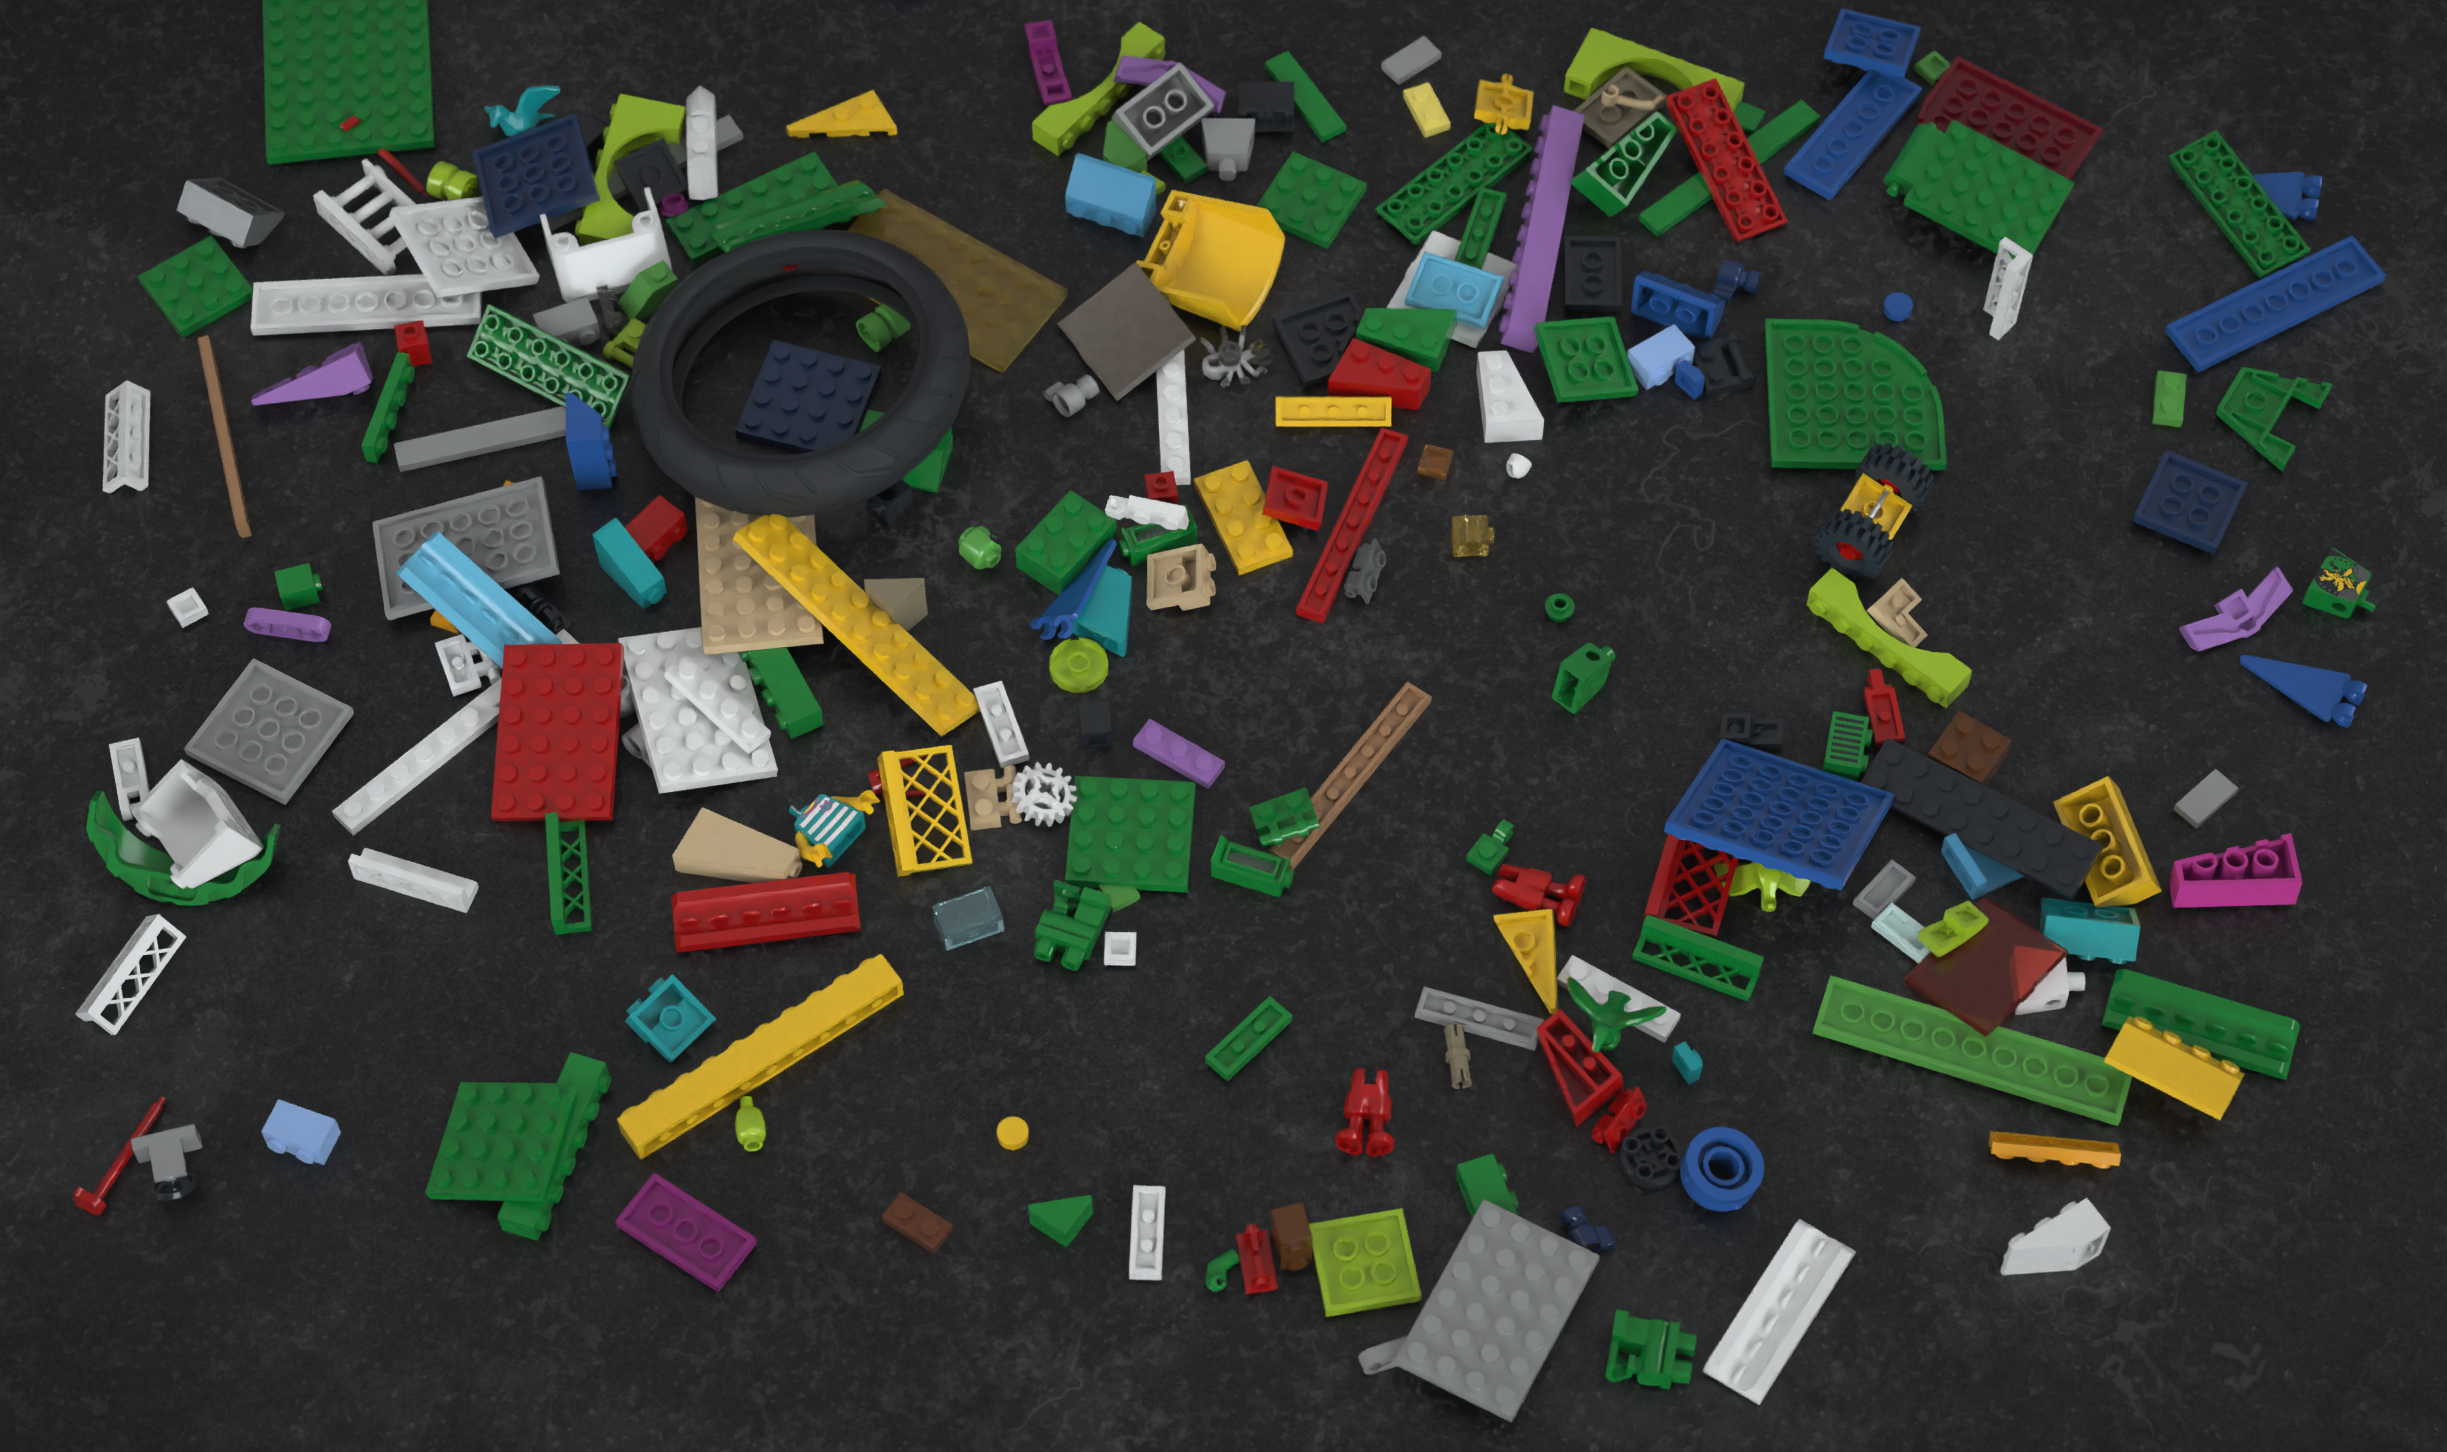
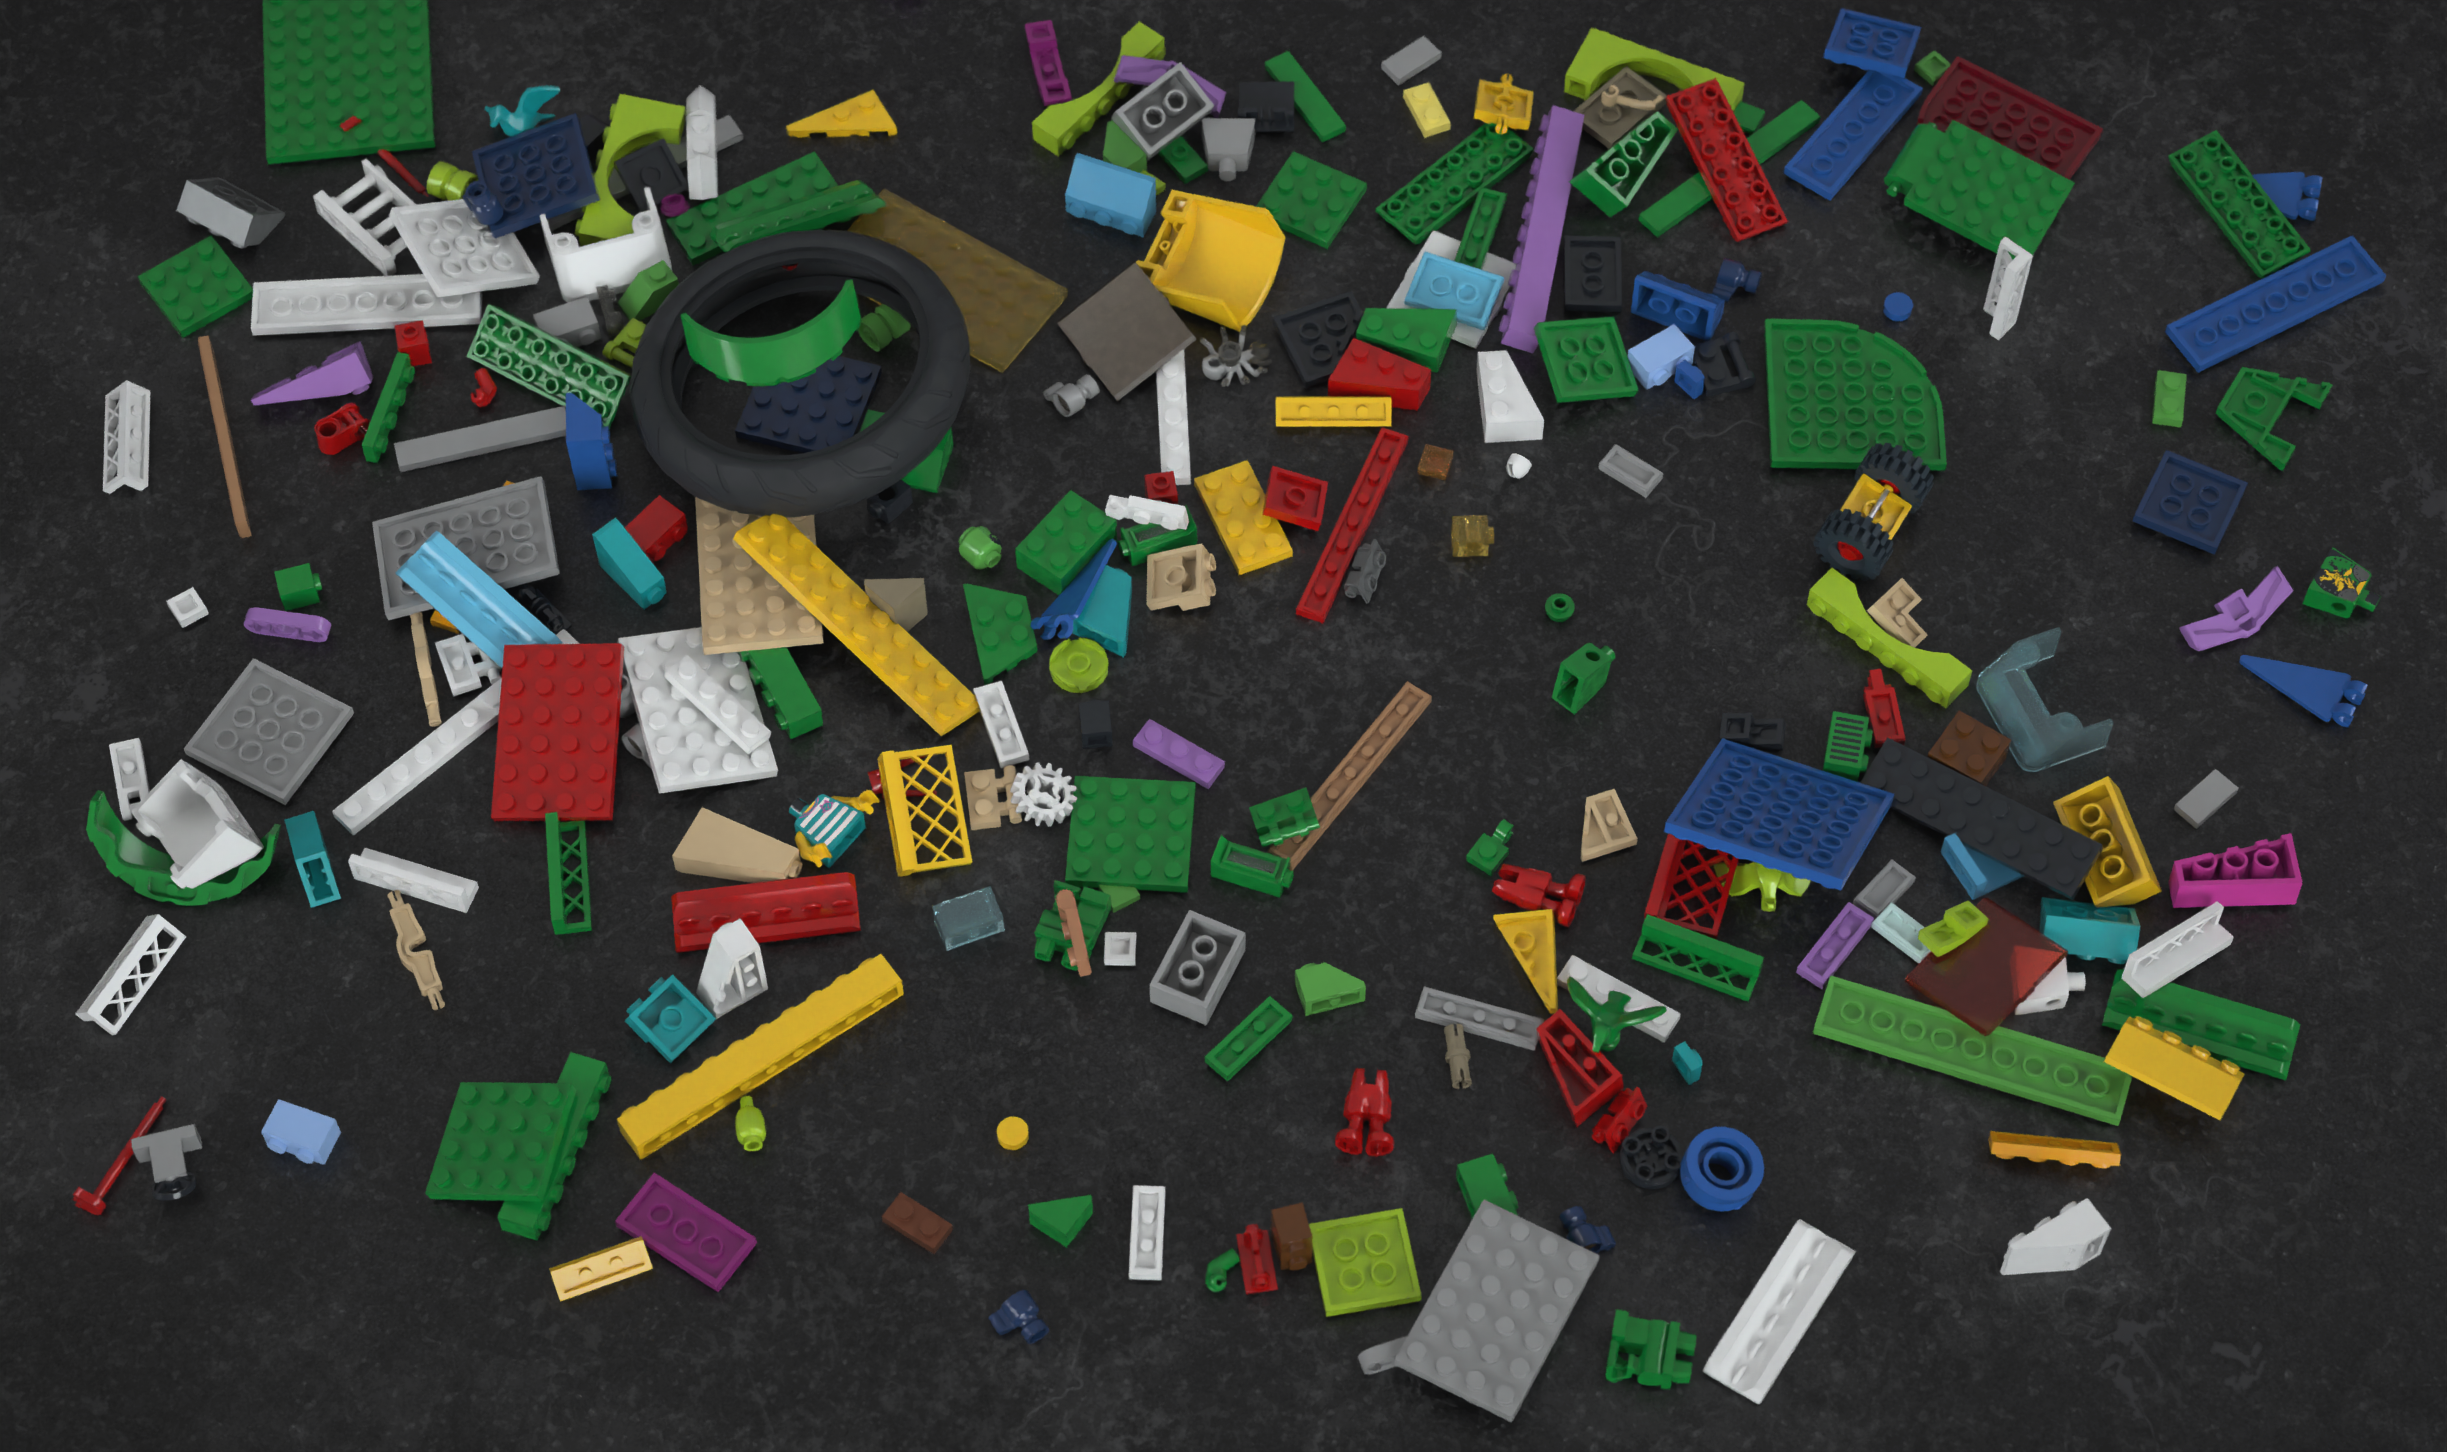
(312, 859): none -> teal slope
(341, 429): none -> red piece
(422, 962): none -> tan piece
(424, 667): none -> tan piece
(483, 203): none -> dark blue piece
(487, 388): none -> red arm
(601, 1268): none -> yellow plate
(731, 970): none -> white wedge
(779, 356): none -> green windscreen
(999, 629): none -> green wing
(1021, 1312): none -> dark blue piece
(1073, 930): none -> nougat hinge
(1197, 967): none -> light grey brick
(1327, 988): none -> bright green slope
(1605, 826): none -> tan wing
(1630, 470): none -> light grey tile
(1835, 945): none -> medium lavender plate
(2022, 716): none -> clear light blue windscreen
(2176, 951): none -> white fence

